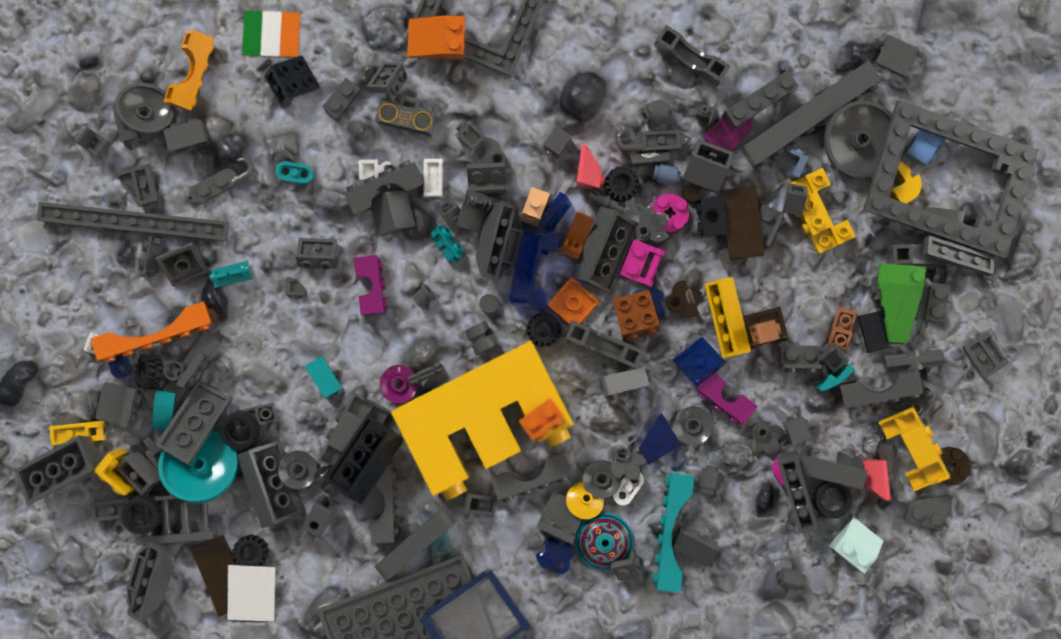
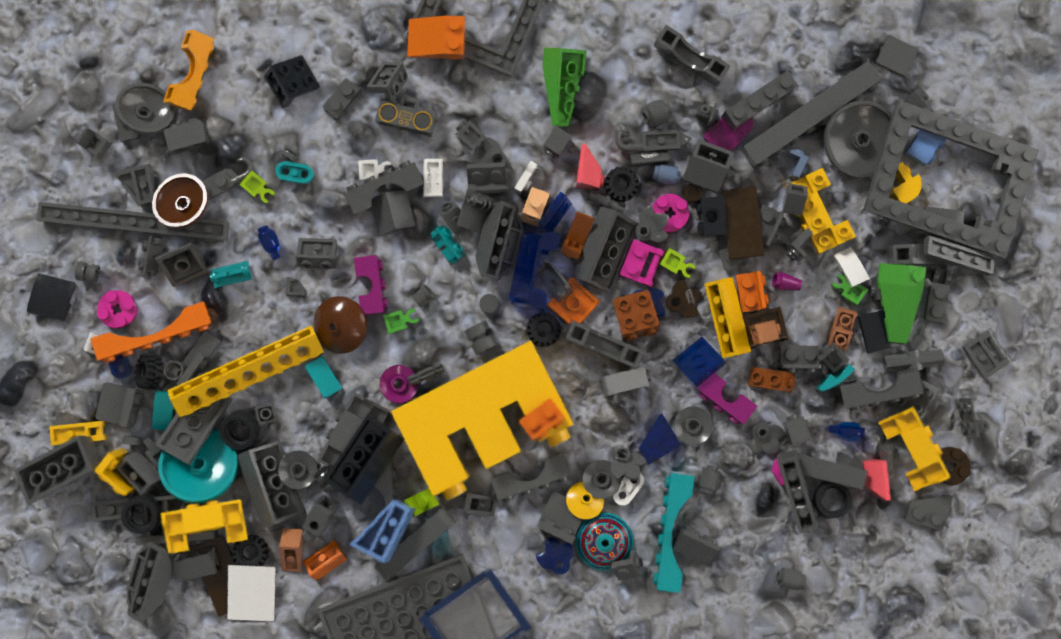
(51, 297): none -> black slope
(87, 272): none -> dark grey wheel
(127, 304): none -> dark pink plate
(174, 194): none -> reddish brown dish
(196, 563): none -> dark grey hinge
(202, 519): none -> yellow bracket
(235, 370): none -> yellow brick
(255, 185): none -> lime plate
(269, 241): none -> clear blue plant
(271, 33): sticker -> none
(292, 549): none -> nougat slope
(324, 560): none -> orange slope
(349, 322): none -> reddish brown dish
(385, 532): none -> medium blue wedge
(397, 321): none -> bright green plate
(422, 501): none -> lime bracket
(524, 182): none -> white plate
(554, 280): none -> dark grey hinge
(561, 75): none -> bright green wedge
(674, 261): none -> lime plate
(751, 291): none -> orange bracket
(772, 379): none -> dark orange bracket
(783, 281): none -> magenta cone
(793, 249): none -> dark grey bracket
(848, 431): none -> clear blue plant
(851, 267): none -> white slope
(854, 294): none -> bright green plate
(857, 545): light aqua slope -> none
(918, 98): none -> dark grey bracket
(969, 424): none -> dark grey hinge

